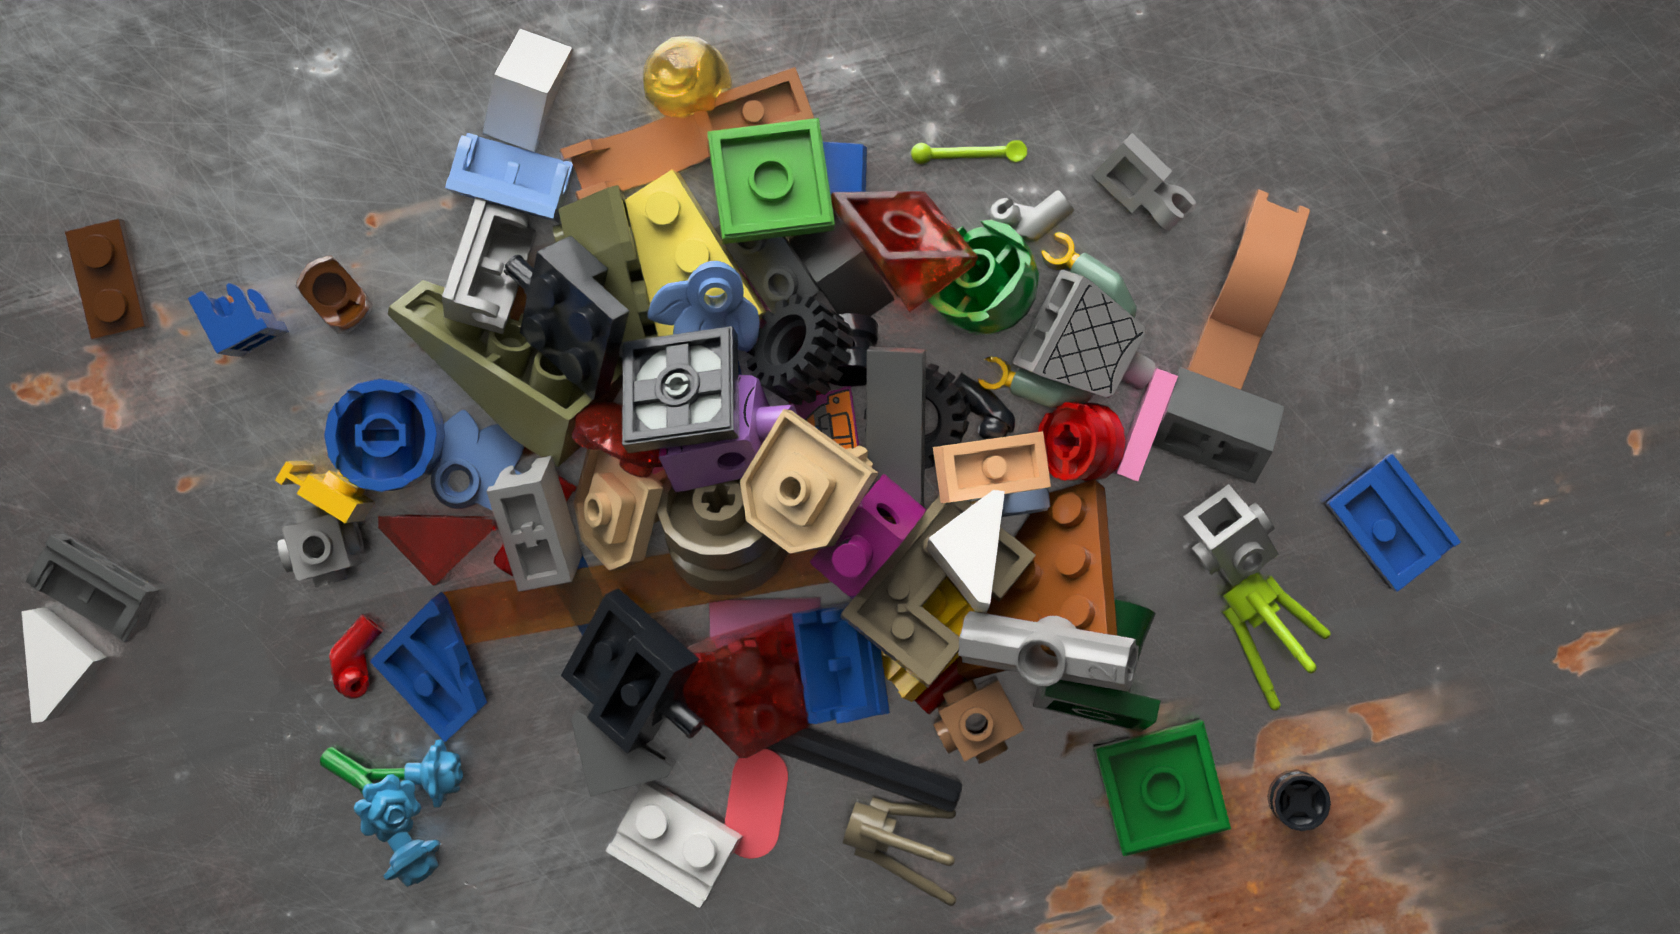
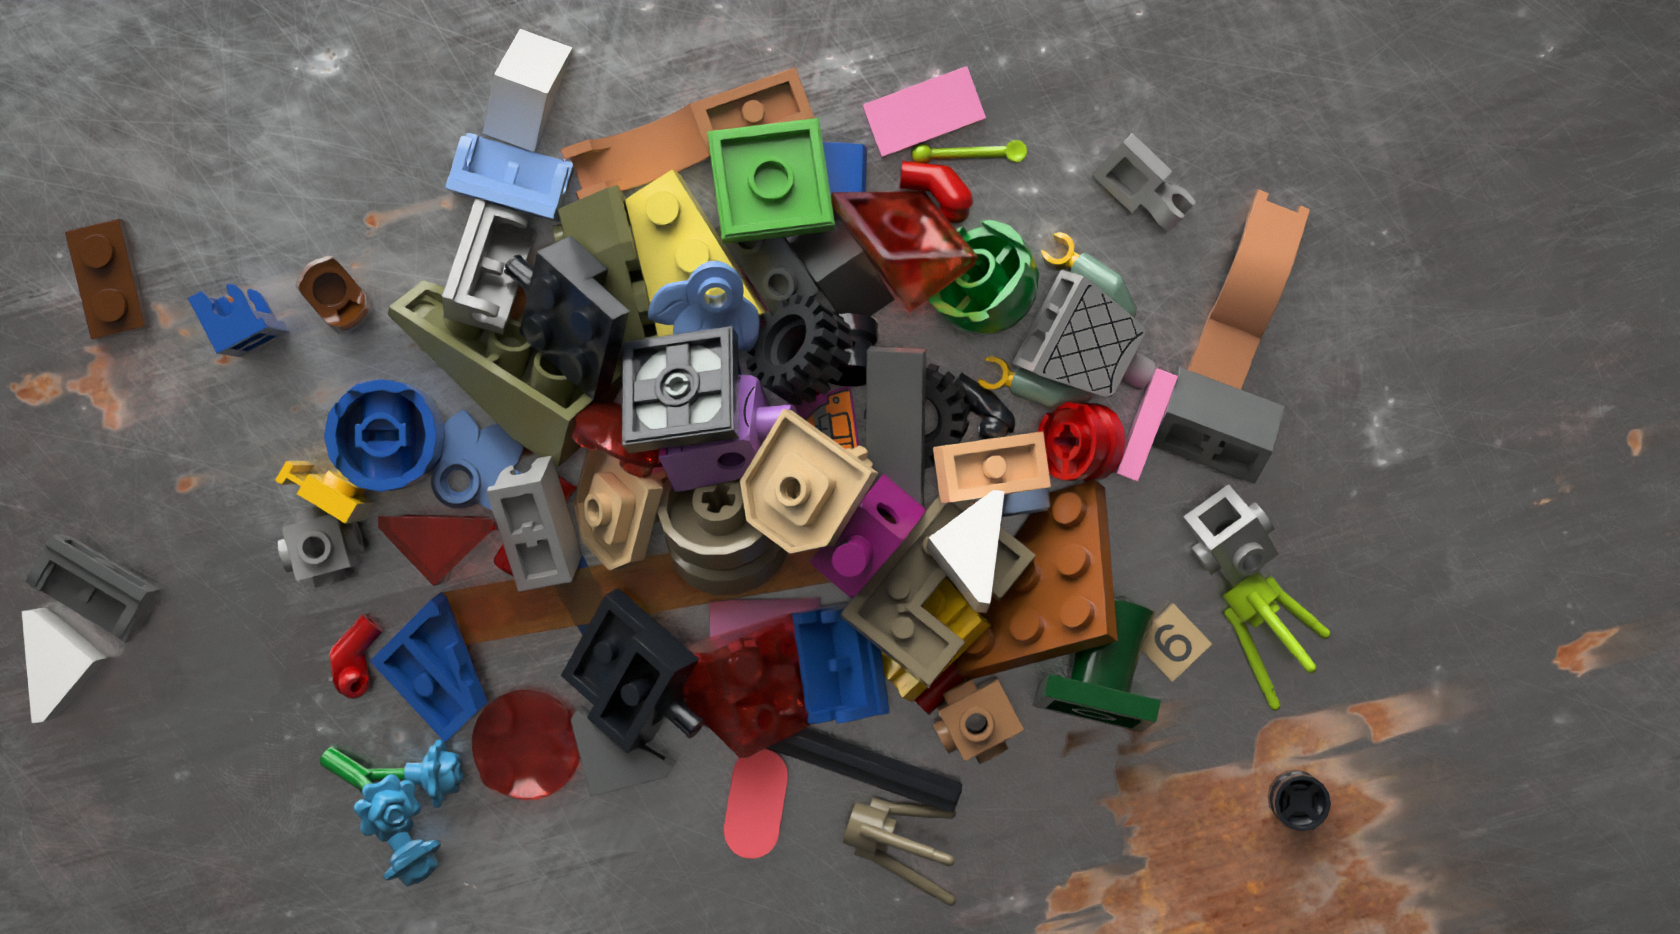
(525, 745): none -> clear red dish
(674, 843): white plate -> none
(685, 76): clear yellow hair -> none
(924, 112): none -> bright pink tile
(943, 184): none -> red arm
(1029, 221): light grey arm -> none
(1080, 654): light grey piece -> none
(1162, 788): green plate -> none
(1174, 642): none -> tan tile
(1393, 522): blue plate -> none

